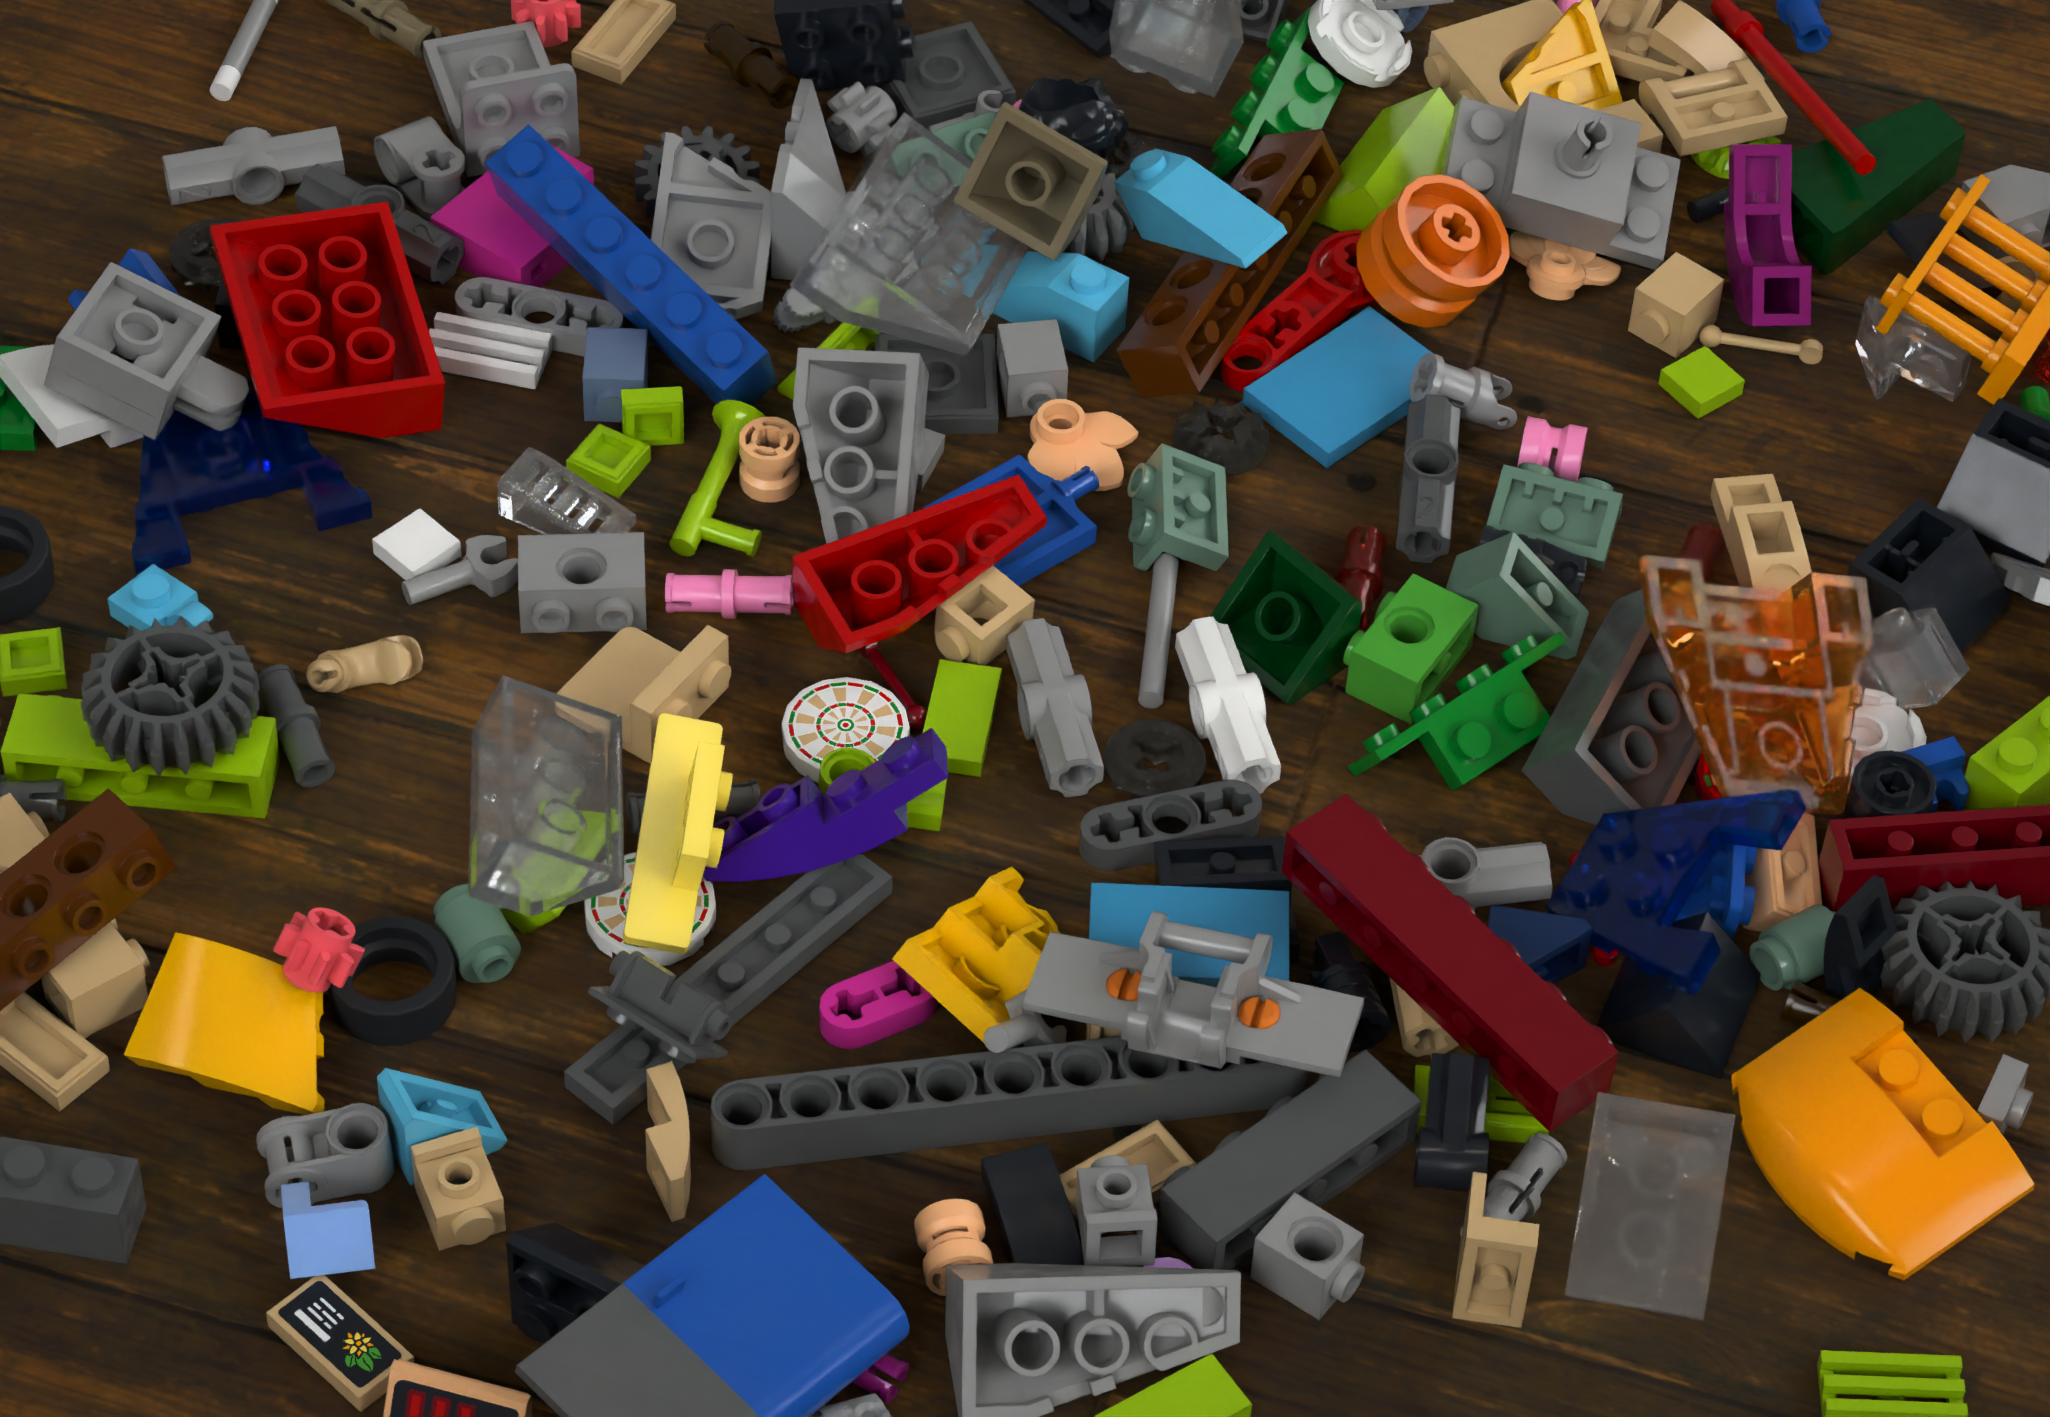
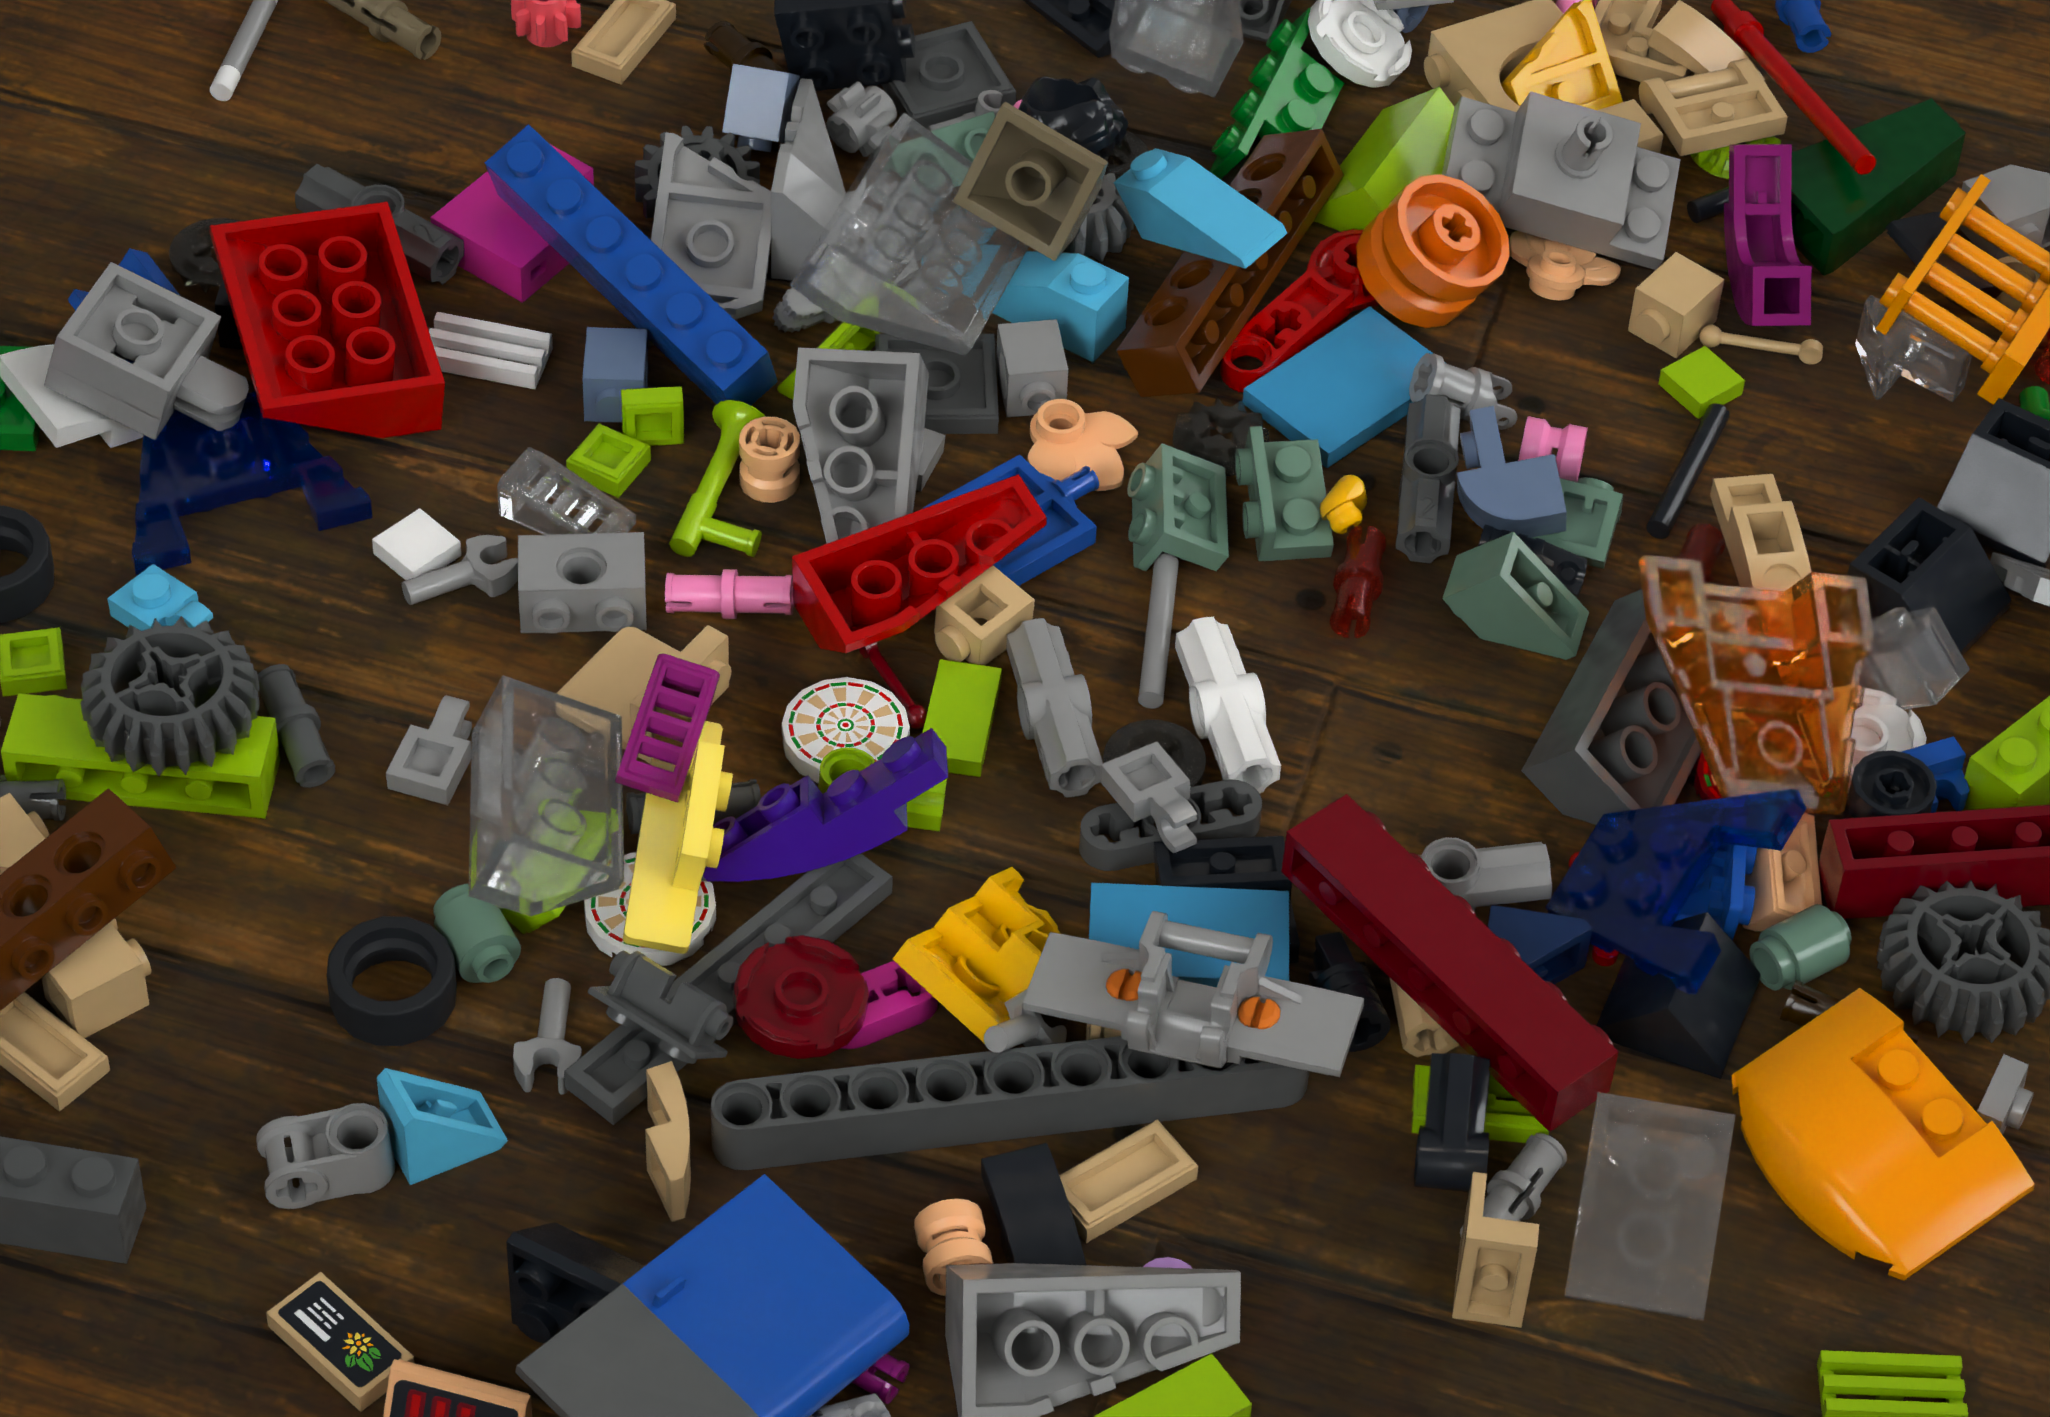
(232, 1025): yellow slope -> none
(250, 165): light grey piece -> none
(318, 949): coral gear -> none
(325, 1236): light blue panel -> none
(371, 663): tan piece -> none
(421, 164): light grey piece -> none
(434, 759): none -> light grey plate
(457, 1189): tan brick -> none
(499, 84): light grey bracket -> none
(501, 296): light grey beam -> none
(549, 1044): none -> light grey bar
(679, 689): none -> magenta slope
(759, 105): none -> brick
(800, 997): none -> dark red tile
(1114, 1199): light grey brick -> none
(1153, 785): none -> light grey plate
(1284, 498): none -> sand green bracket
(1288, 619): dark green slope -> none
(1301, 1146): dark grey brick -> none
(1305, 1232): light grey brick -> none
(1344, 504): none -> yellow arm
(1410, 647): bright green brick -> none
(1479, 725): green bracket -> none
(1512, 495): none -> sand blue brick
(1688, 471): none -> black bar
(1855, 941): black slope -> none

